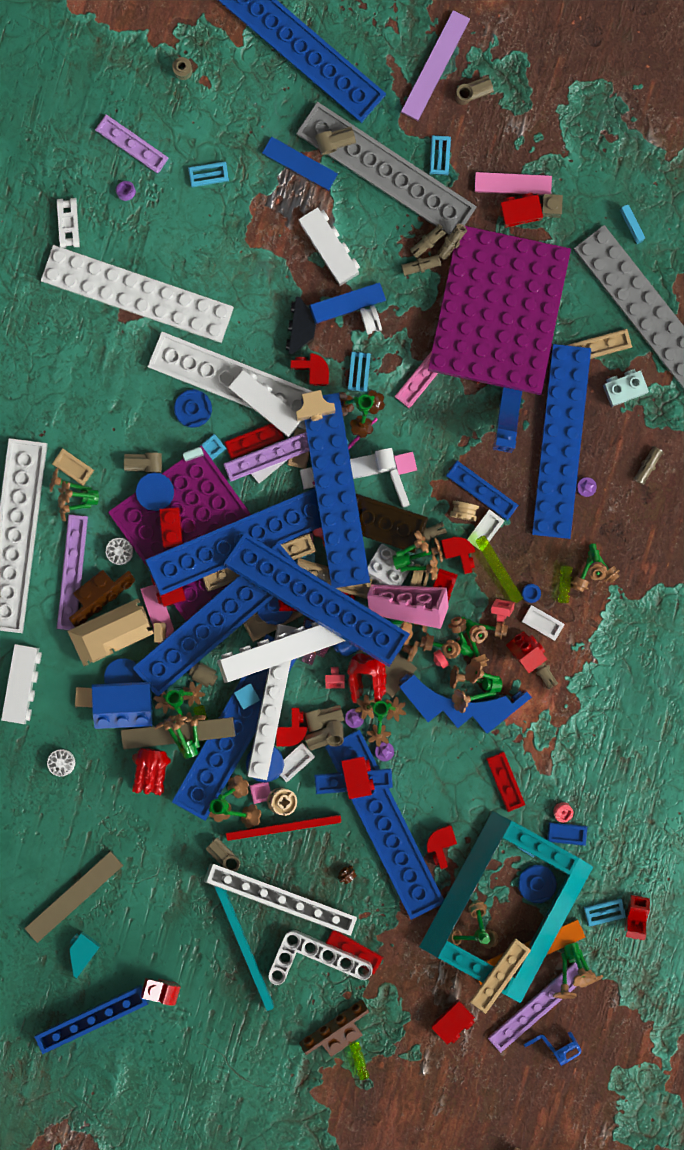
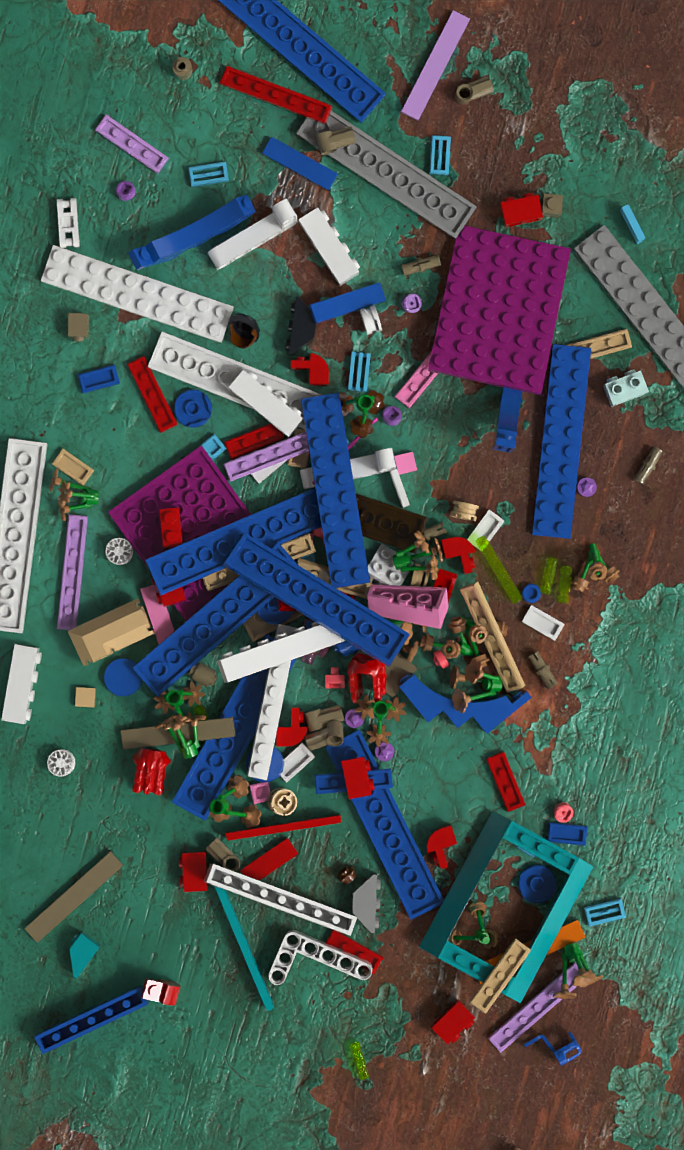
(78, 326): none -> dark tan brick
(97, 594): reddish brown bracket -> none
(98, 379): none -> blue tile
(122, 705): blue slope -> none
(143, 462): dark tan piece -> none
(152, 394): none -> red tile
(155, 491): blue tile -> none
(159, 632): tan tile -> none
(192, 454): light aqua tile -> none
(193, 235): none -> blue arch
(194, 871): none -> red brick
(243, 330): none -> black piece
(246, 696): medium azure tile -> none
(255, 235): none -> white beam
(270, 860): none -> red tile
(276, 95): none -> red tile
(314, 407): tan brick -> none
(338, 1032): reddish brown bracket -> none
(366, 902): none -> light grey slope
(391, 415): none -> medium lavender tile
(411, 303): none -> medium lavender tile
(428, 241): dark tan pin -> none
(452, 241): dark tan pin -> none
(482, 490): blue tile -> none
(495, 641): none -> tan tile
(502, 609): coral tile -> none
(512, 183): bright pink tile -> none
(527, 651): red brick -> none
(548, 575): none -> clear neon green axle
(636, 917): red brick -> none

